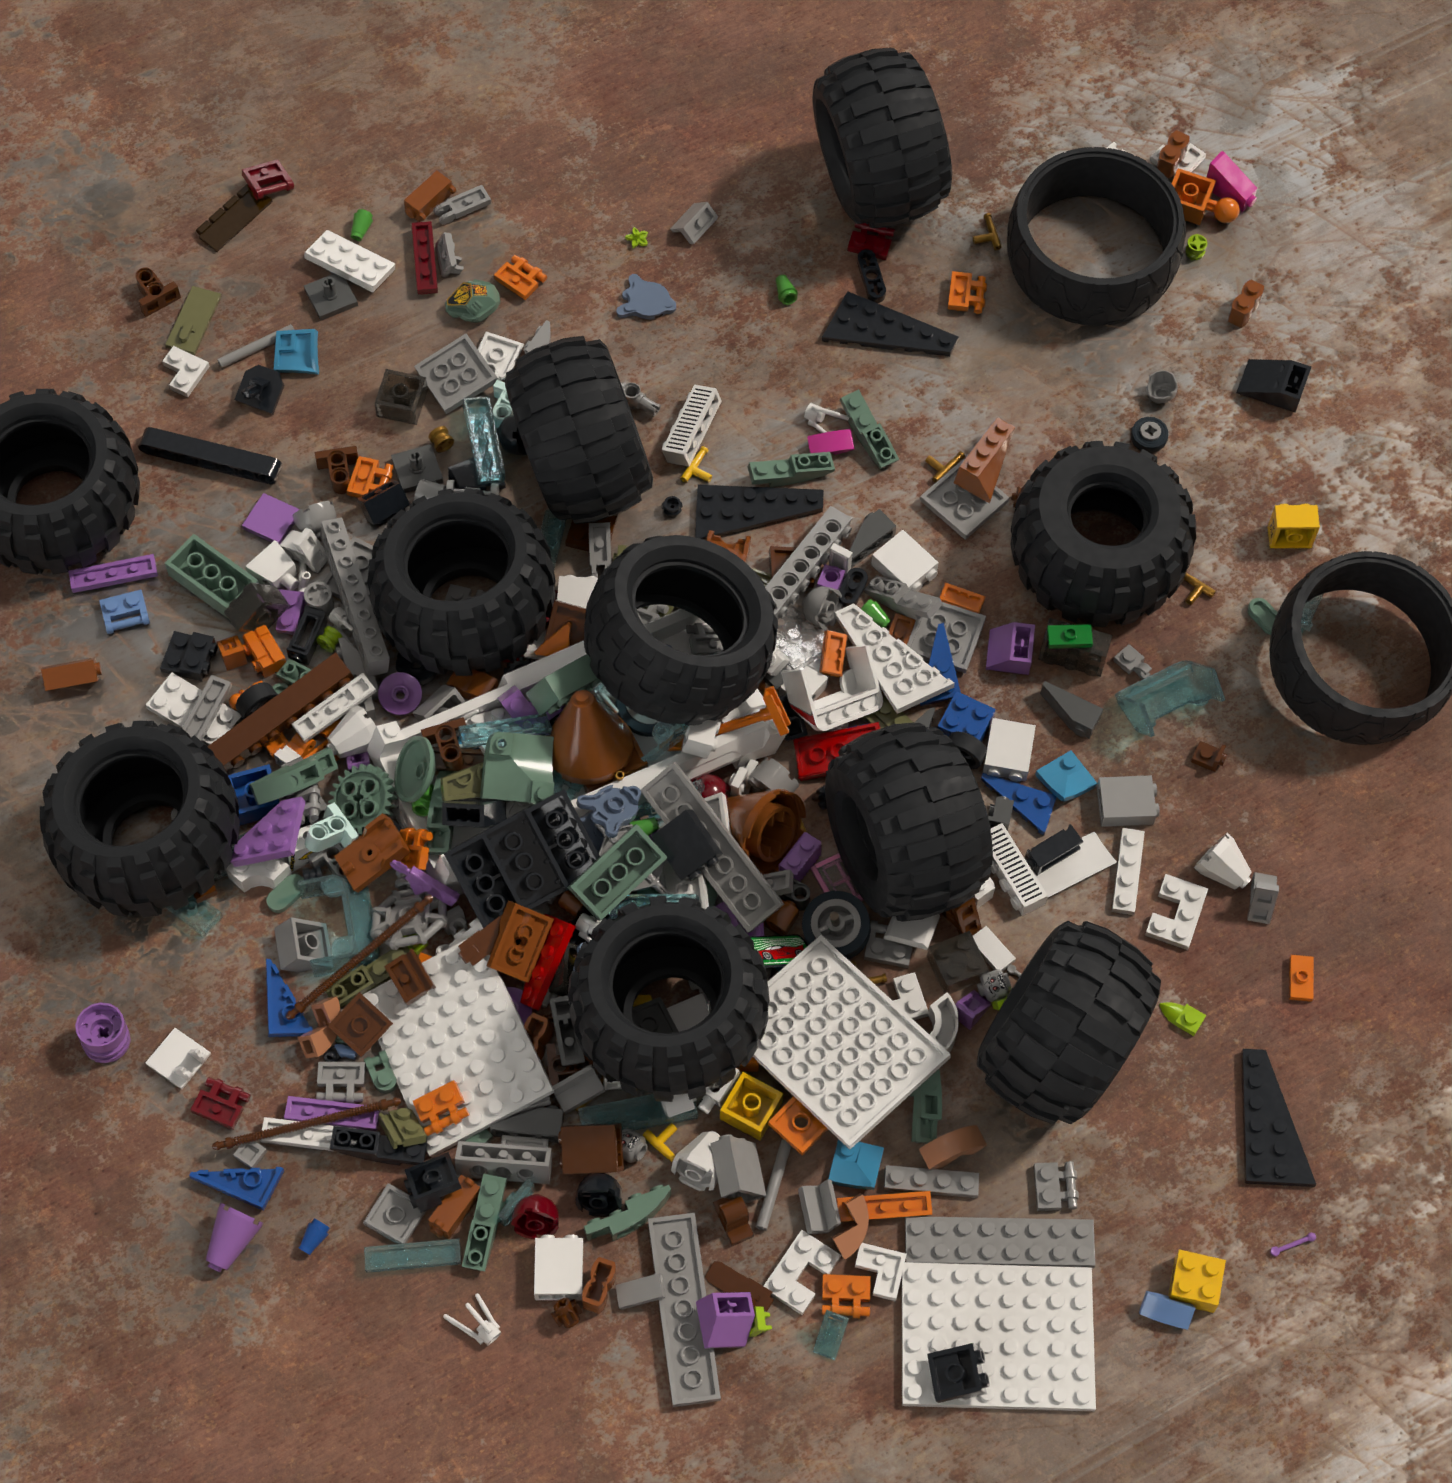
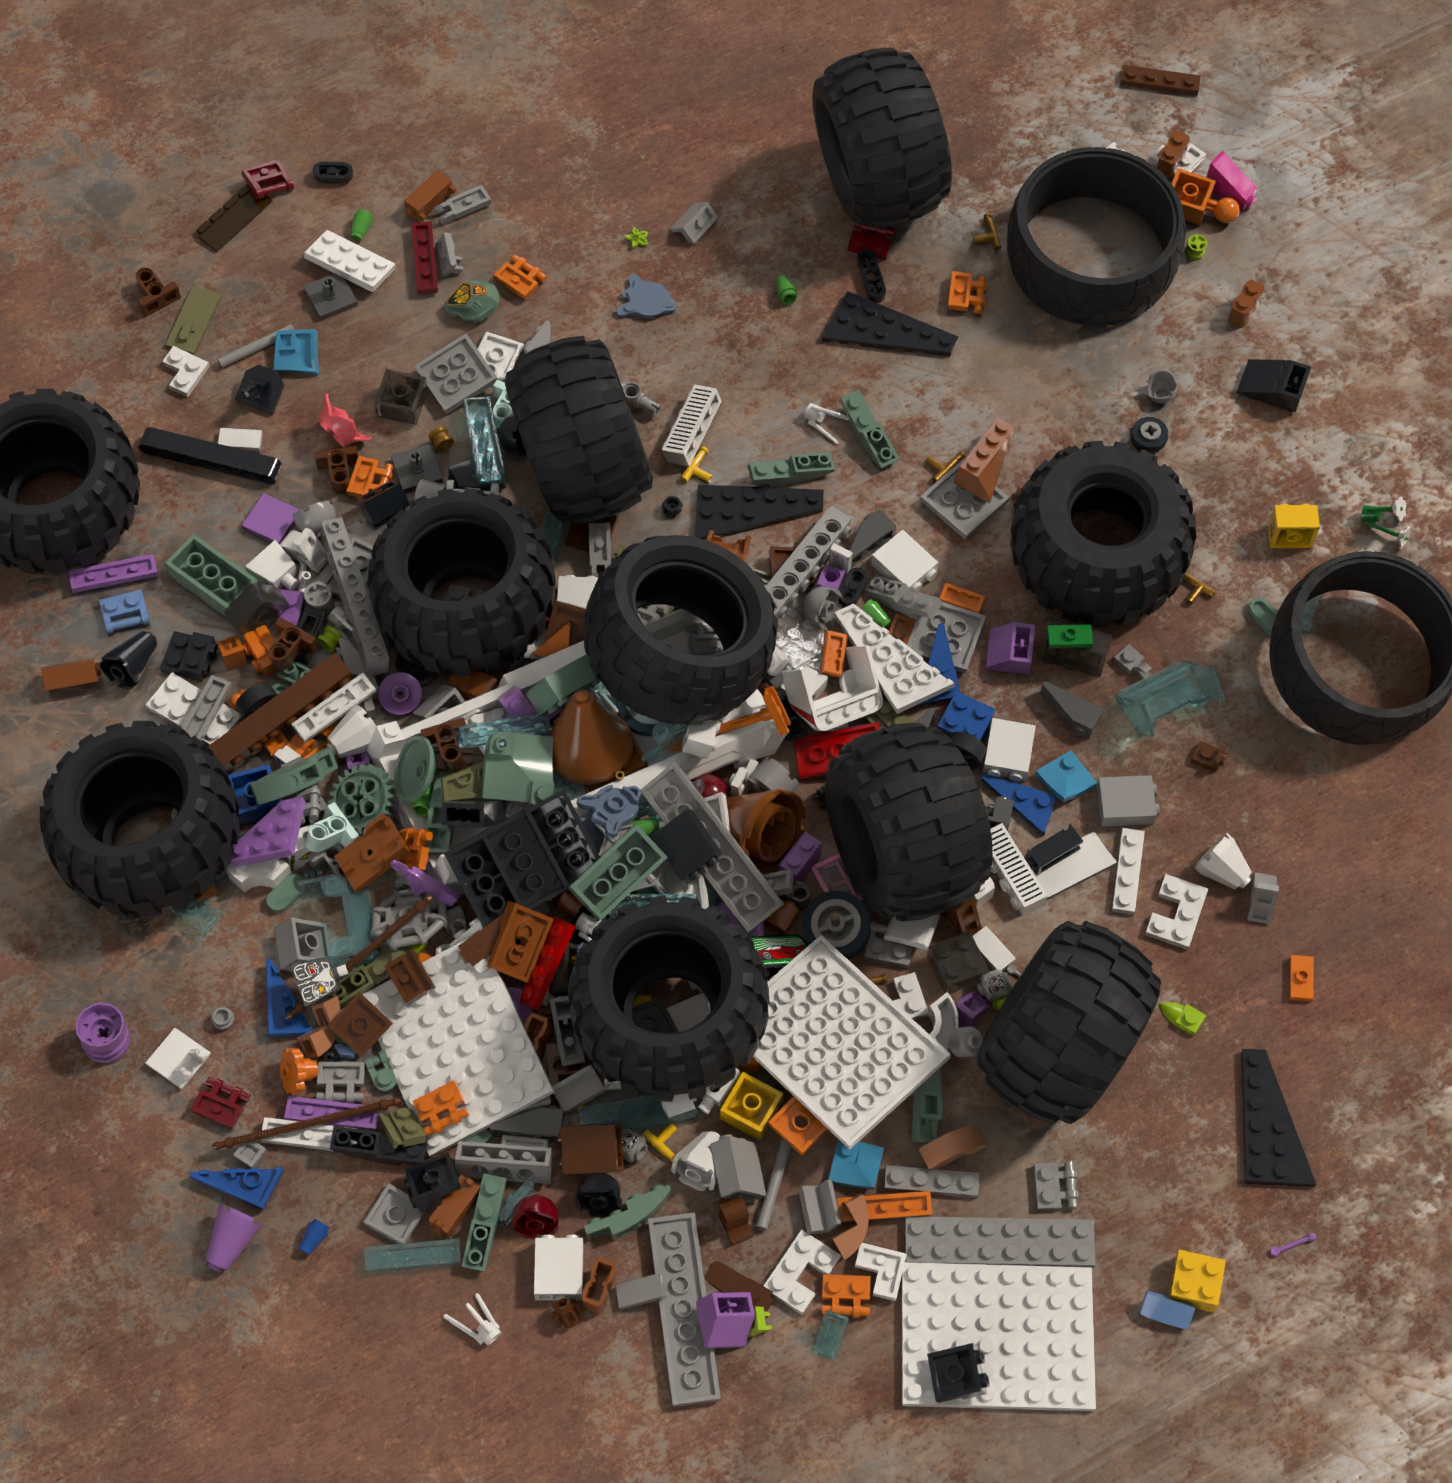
(129, 659): none -> black cone
(222, 1018): none -> light grey plate
(241, 438): none -> white tile
(290, 649): none -> reddish brown tile
(296, 1070): none -> orange plant
(318, 979): none -> dark grey torso
(333, 172): none -> black plate
(338, 421): none -> coral brick
(833, 442): dark pink slope -> none
(965, 1041): none -> light grey head
(1160, 80): none -> reddish brown plate
(1373, 513): none -> plant

